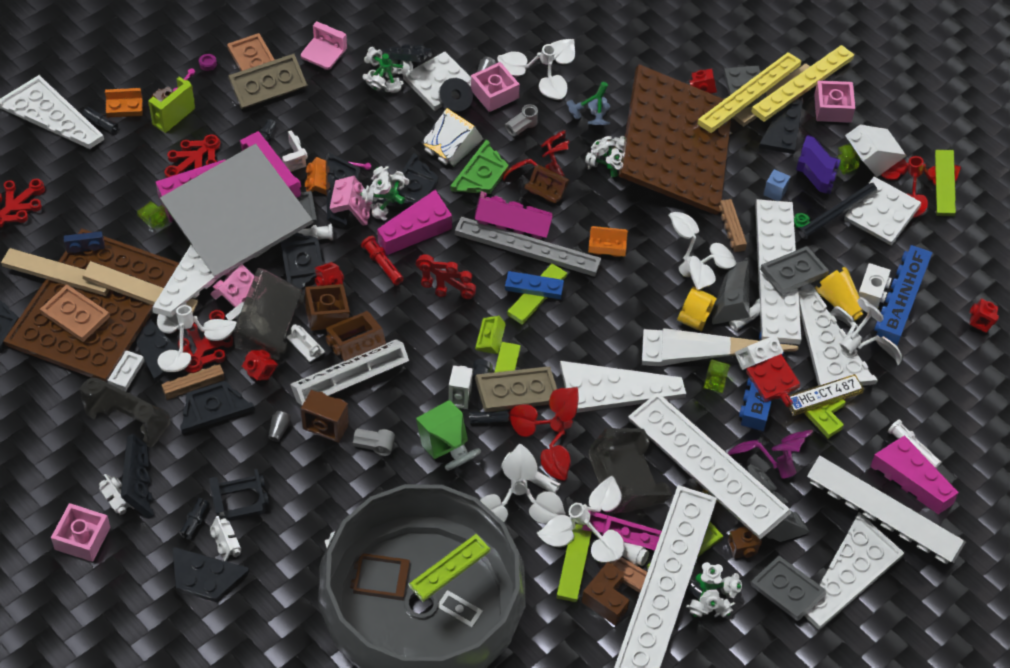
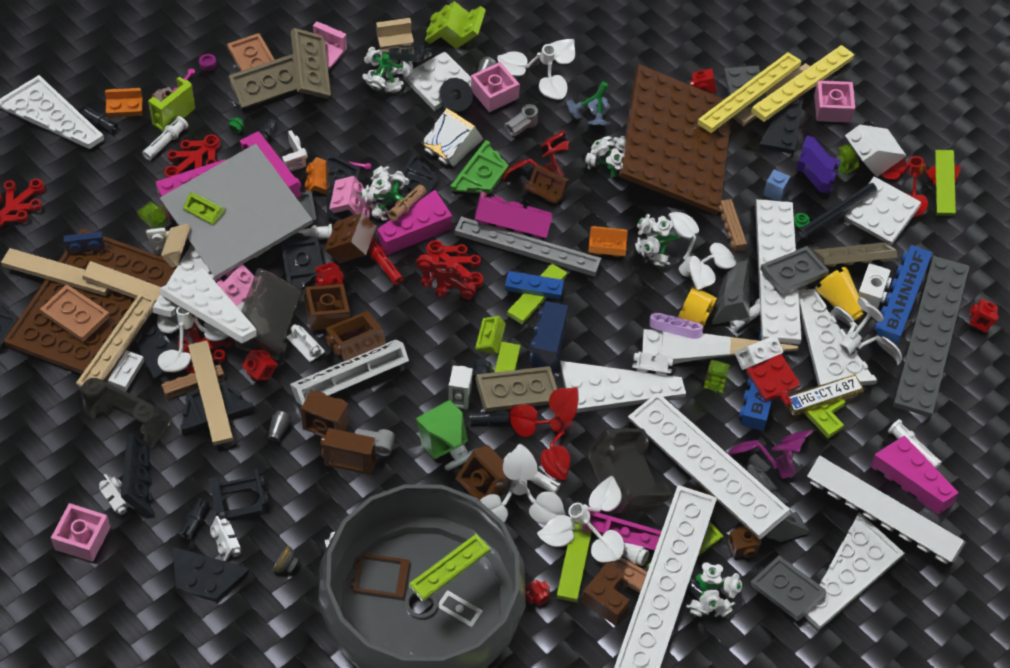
(119, 339): none -> tan tile
(157, 239): none -> white bracket
(170, 133): none -> white pin
(175, 244): none -> tan panel
(203, 208): none -> lime slope
(206, 300): none -> white wing
(210, 393): none -> tan tile
(236, 125): none -> green plate
(285, 561): none -> dark grey piece
(310, 63): none -> dark tan plate
(348, 451): none -> reddish brown window
(350, 238): none -> reddish brown brick
(394, 33): none -> tan panel
(403, 205): none -> medium nougat pin
(455, 24): none -> lime bracket
(461, 258): none -> red plant
(483, 473): none -> reddish brown brick
(537, 592): none -> red gear
(548, 335): none -> dark blue brick
(645, 363): none -> white hinge
(652, 245): none -> white plant
(676, 325): none -> lavender beam
(850, 254): none -> dark tan plate
(931, 337): none -> dark grey plate

